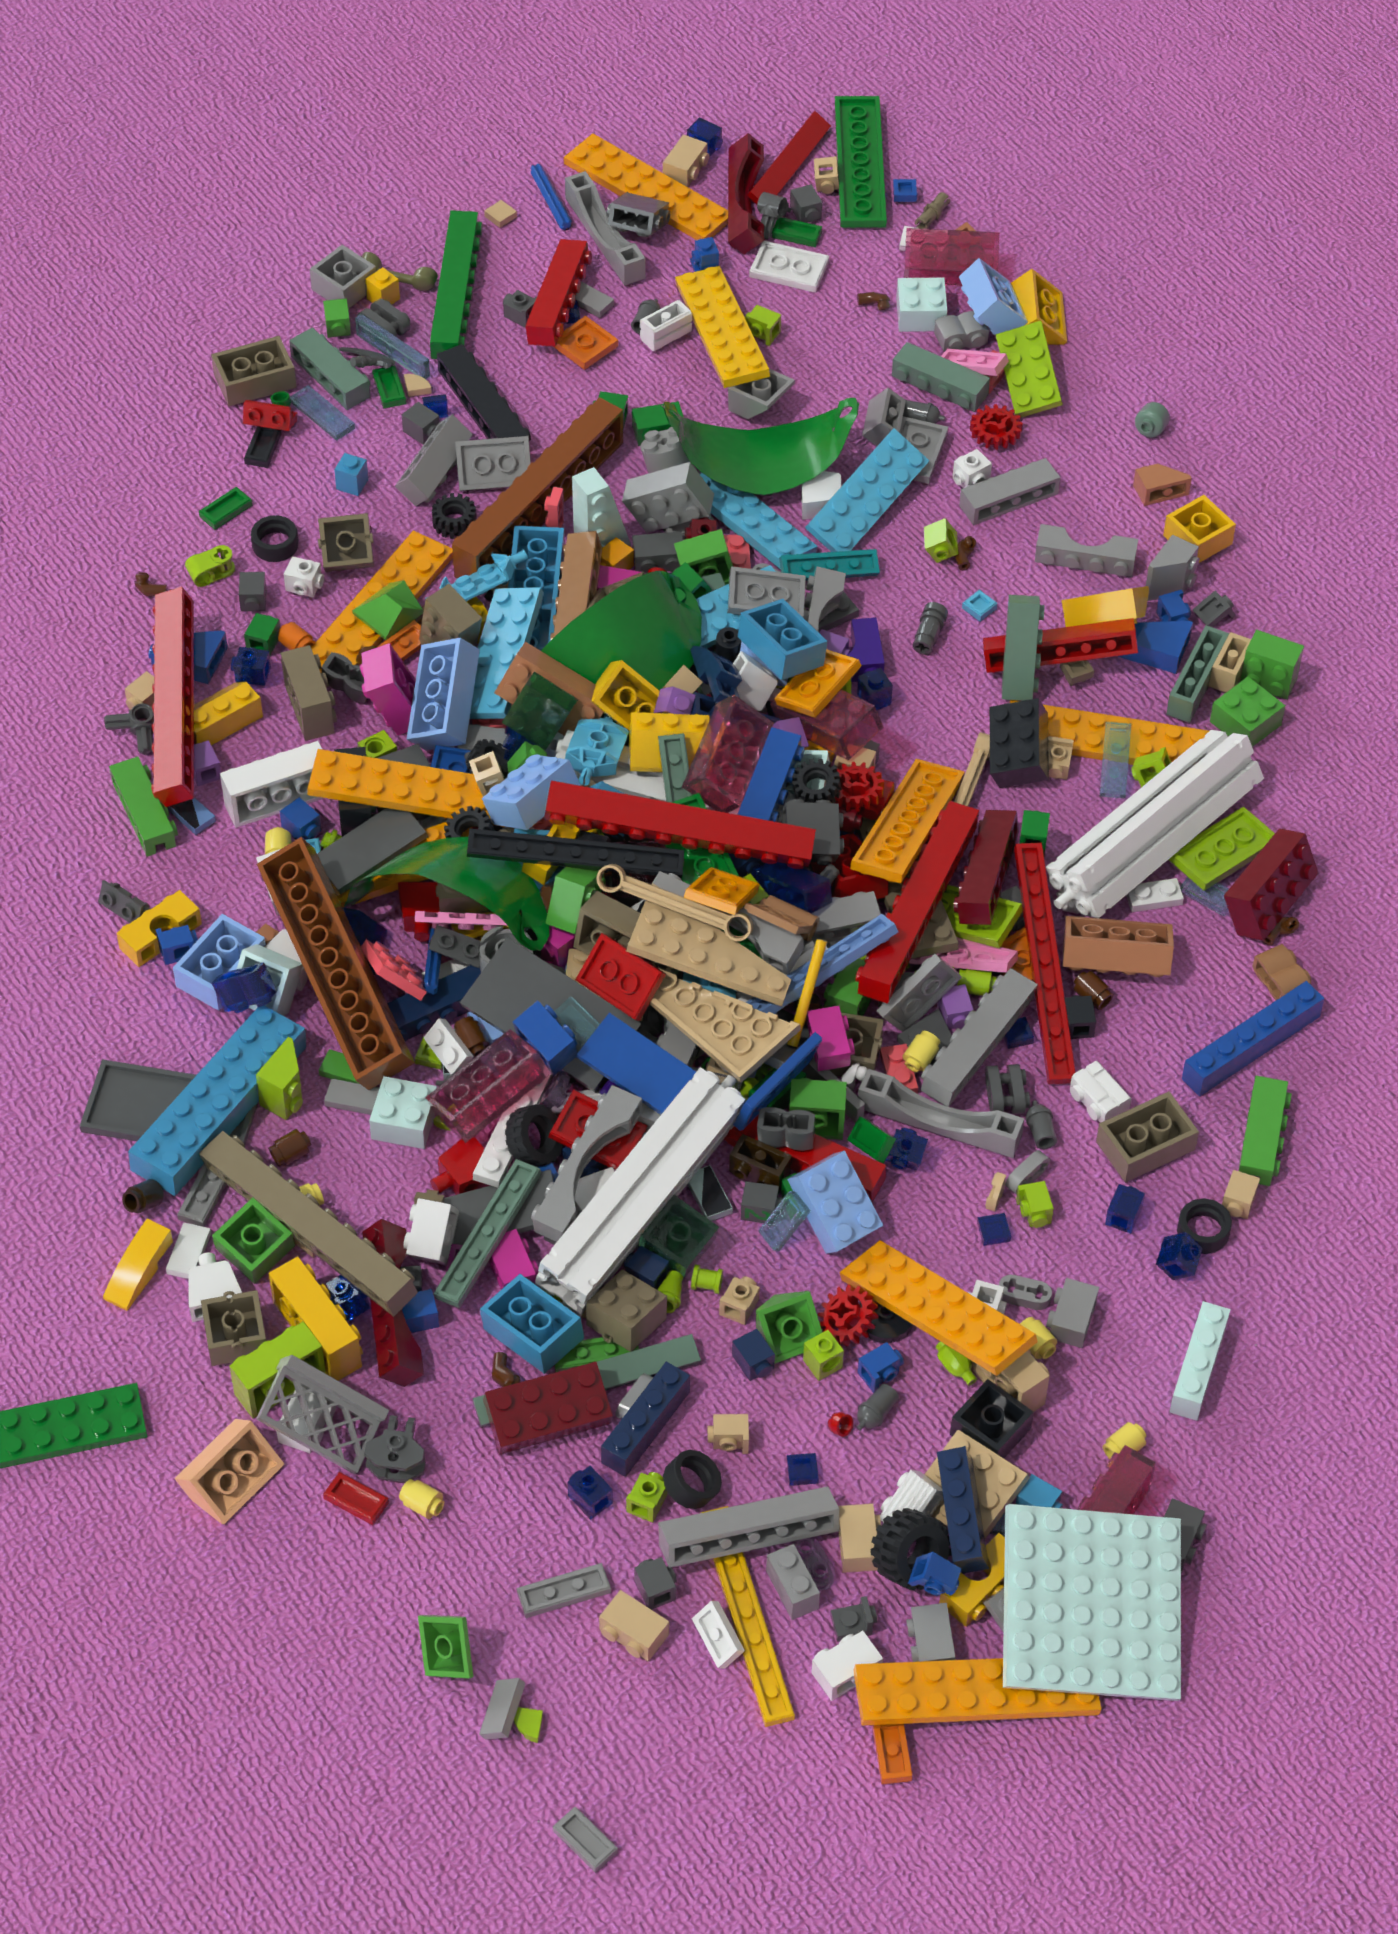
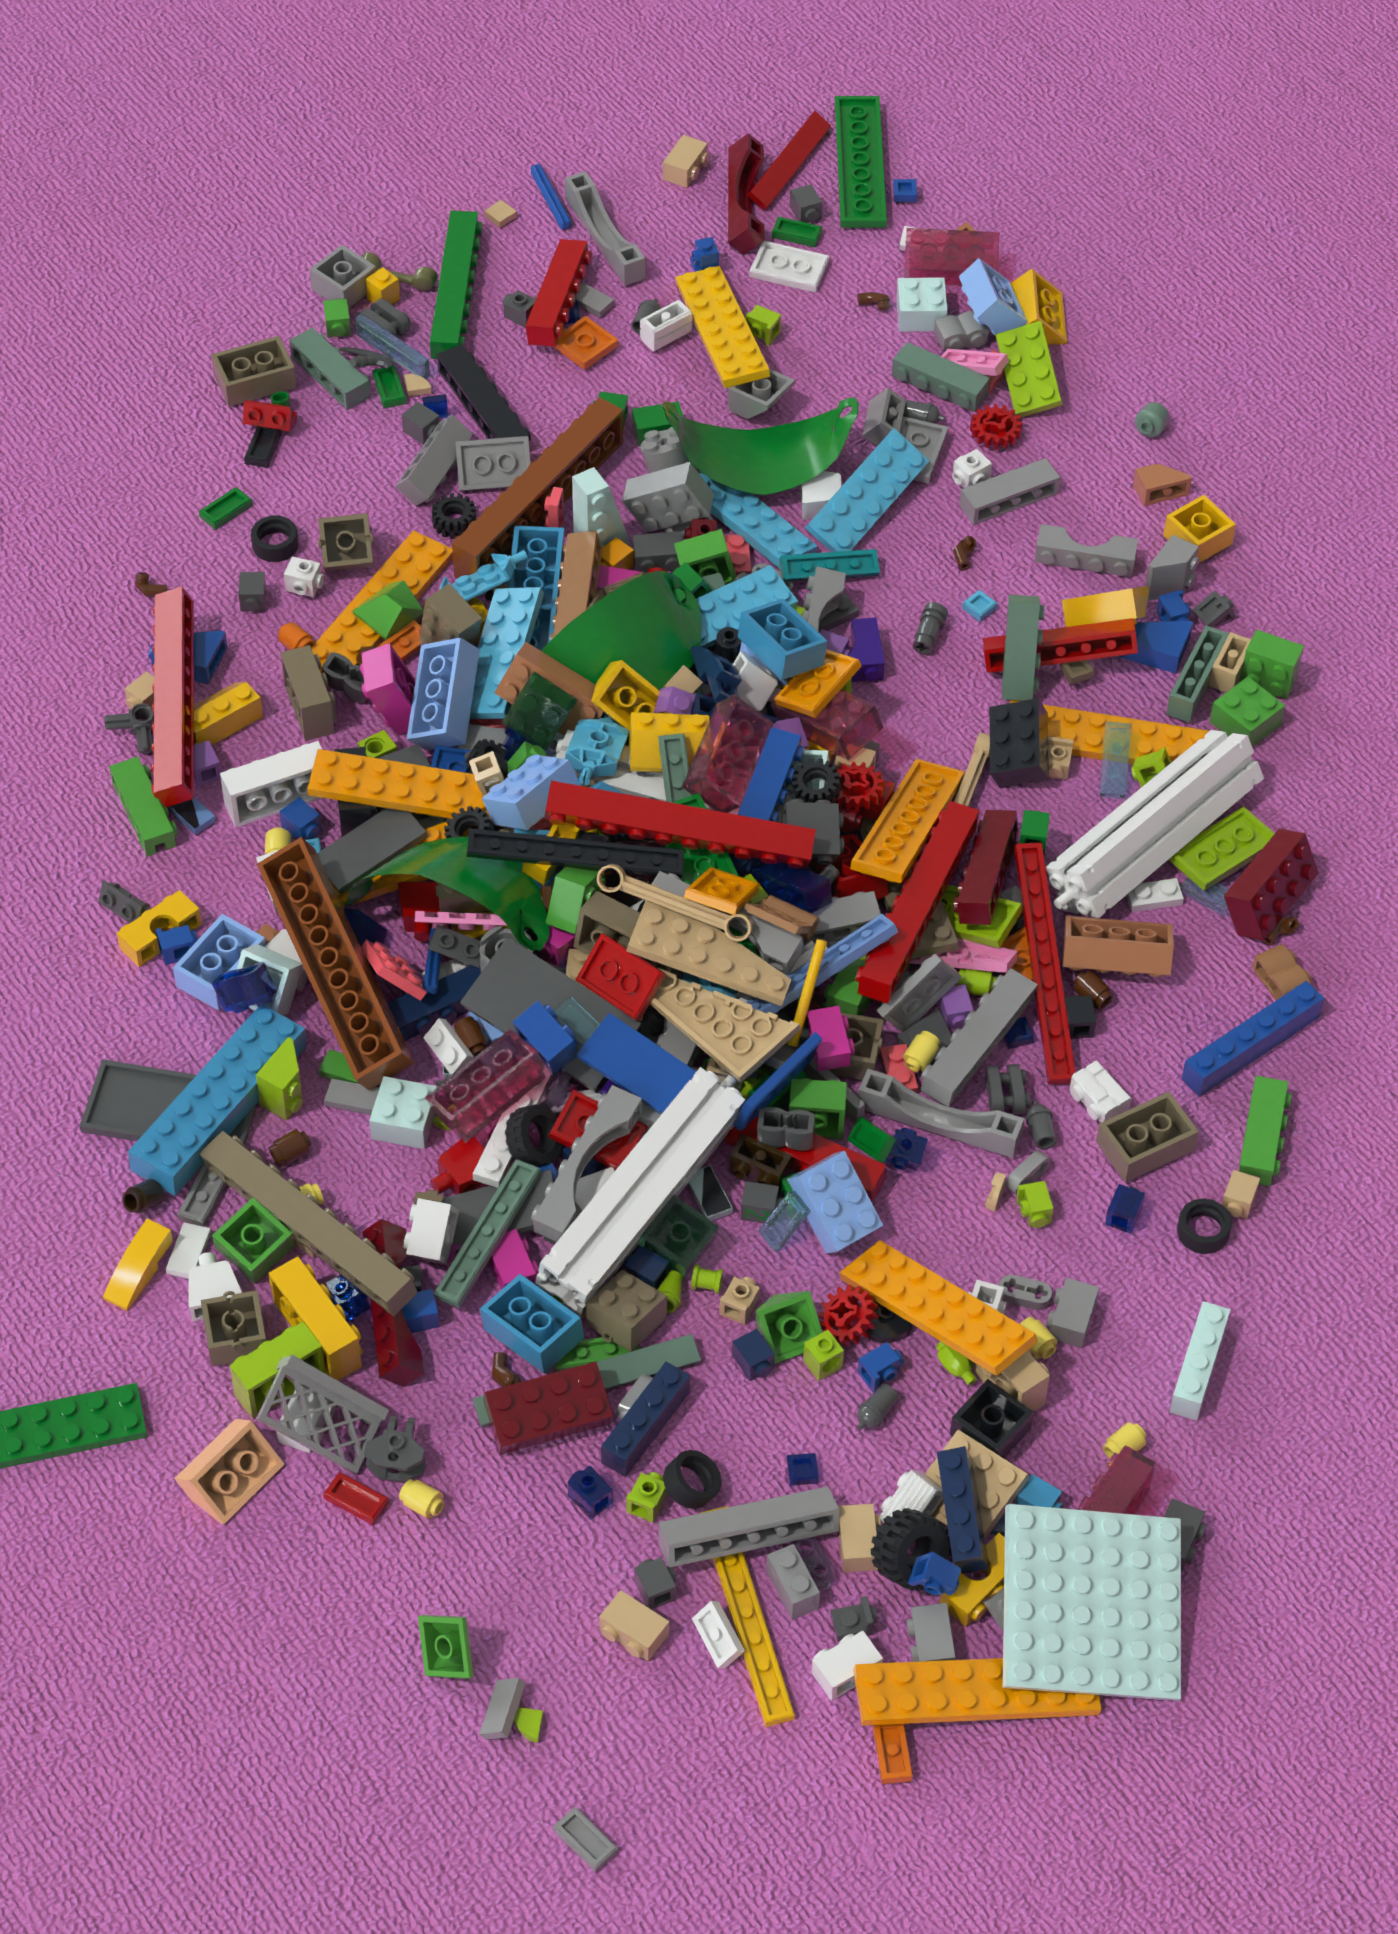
(209, 567): lime piece -> none
(251, 666): clear blue brick -> none
(262, 632): green brick -> none
(322, 412): clear light blue tile -> none
(329, 838): lime plate -> none
(351, 474): dark azure brick -> none
(426, 1056): lime tile -> none
(563, 1590): light grey tile -> none
(625, 173): light orange plate -> none
(638, 214): dark grey brick -> none
(708, 133): clear blue brick -> none
(729, 1432): tan brick -> none
(759, 587): light grey plate -> none
(771, 207): dark grey axle -> none
(826, 180): tan brick -> none
(842, 1419): red hinge -> none
(854, 1072): white arm -> none
(875, 688): clear blue brick -> none
(932, 211): dark tan pin -> none
(941, 540): lime brick -> none
(994, 1229): clear blue tile -> none
(1179, 1256): clear blue brick -> none

